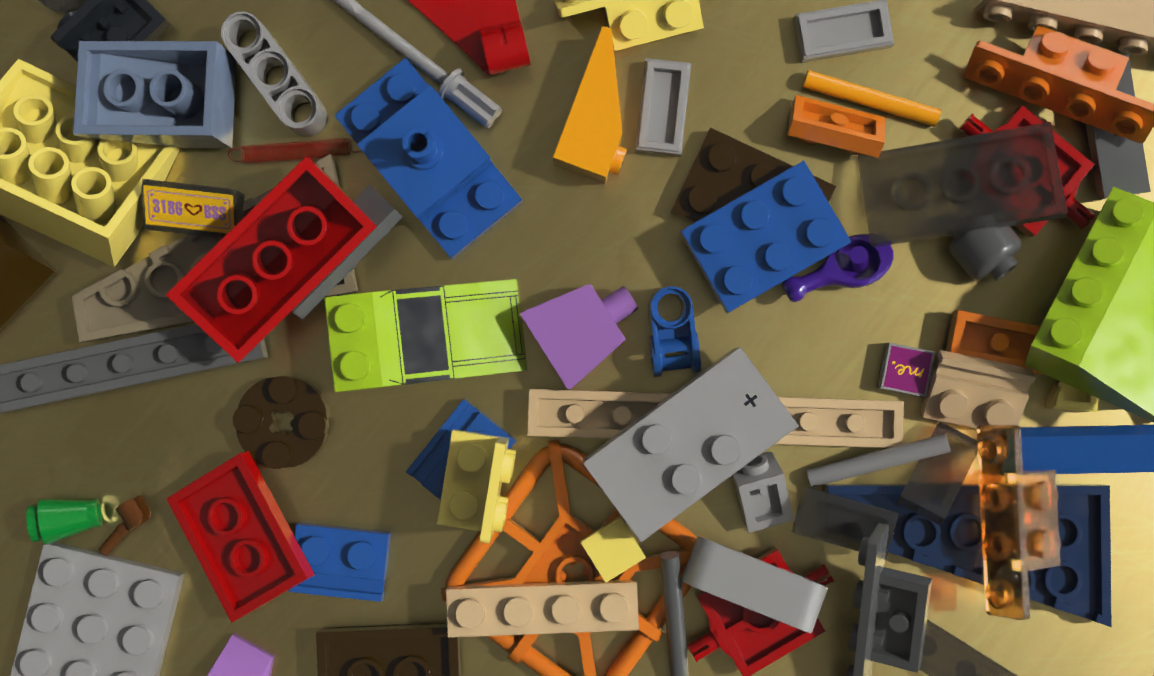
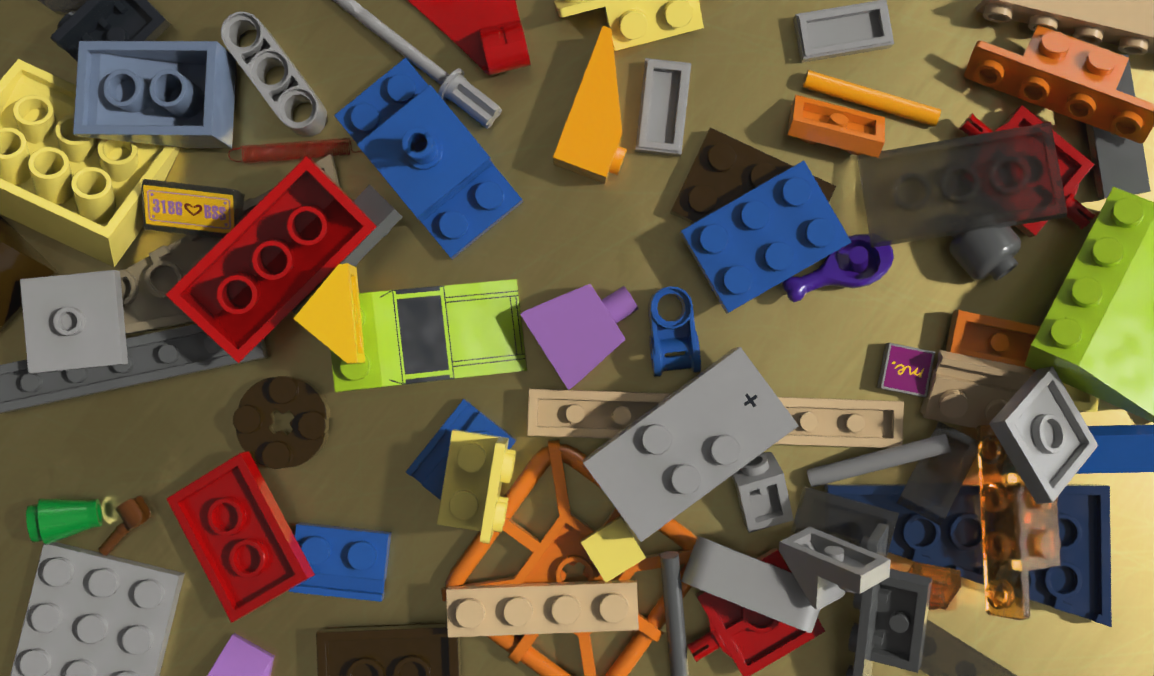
(74, 321): none -> light grey plate
(335, 314): none -> yellow slope
(831, 566): none -> light grey slope
(944, 586): none -> clear orange plate
(1044, 435): none -> light grey plate

